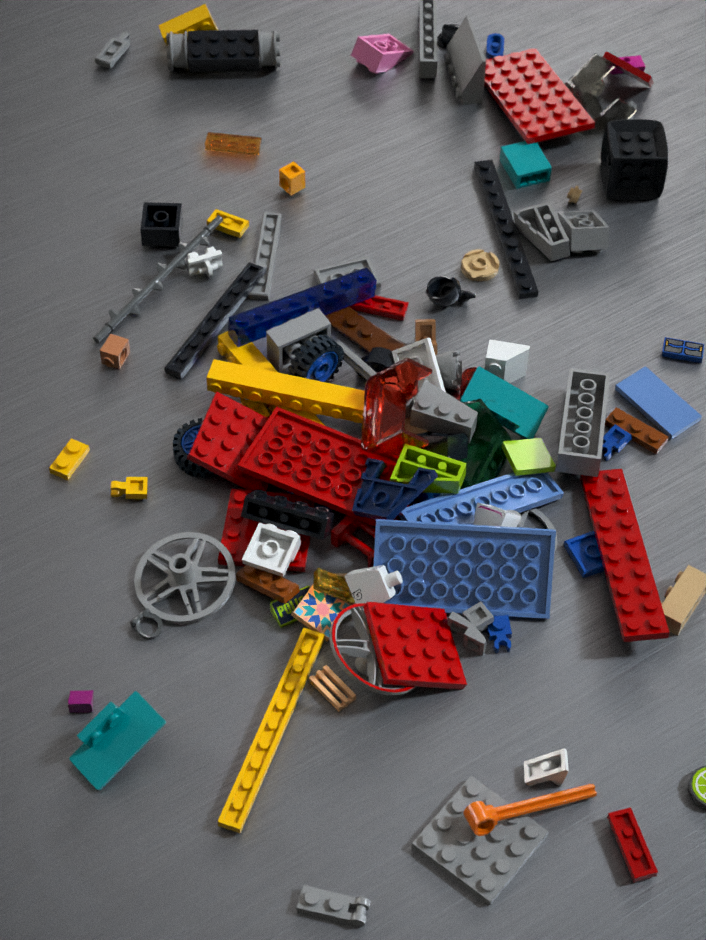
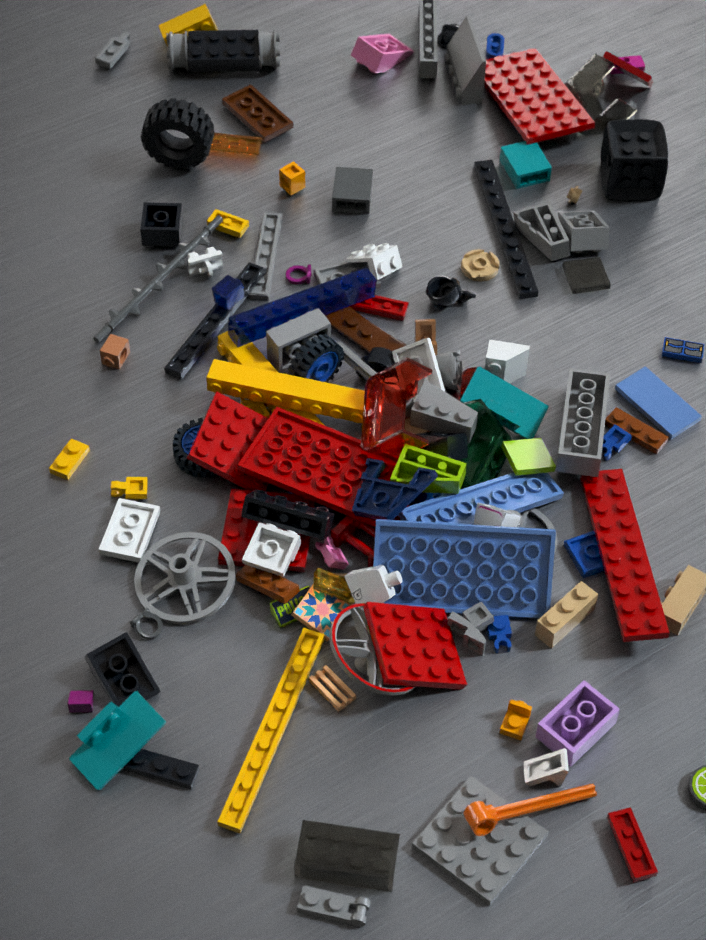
(121, 670): none -> black slope
(129, 530): none -> white plate
(163, 768): none -> black plate
(181, 117): none -> black tyre
(228, 292): none -> clear blue brick
(257, 113): none -> reddish brown plate
(302, 280): none -> magenta piece
(332, 555): none -> bright pink plate
(347, 855): none -> clear smoke brick
(352, 190): none -> dark grey brick
(381, 259): none -> white bracket
(516, 719): none -> light orange bracket
(566, 614): none -> tan brick
(577, 722): none -> lavender brick
(586, 275): none -> clear smoke tile

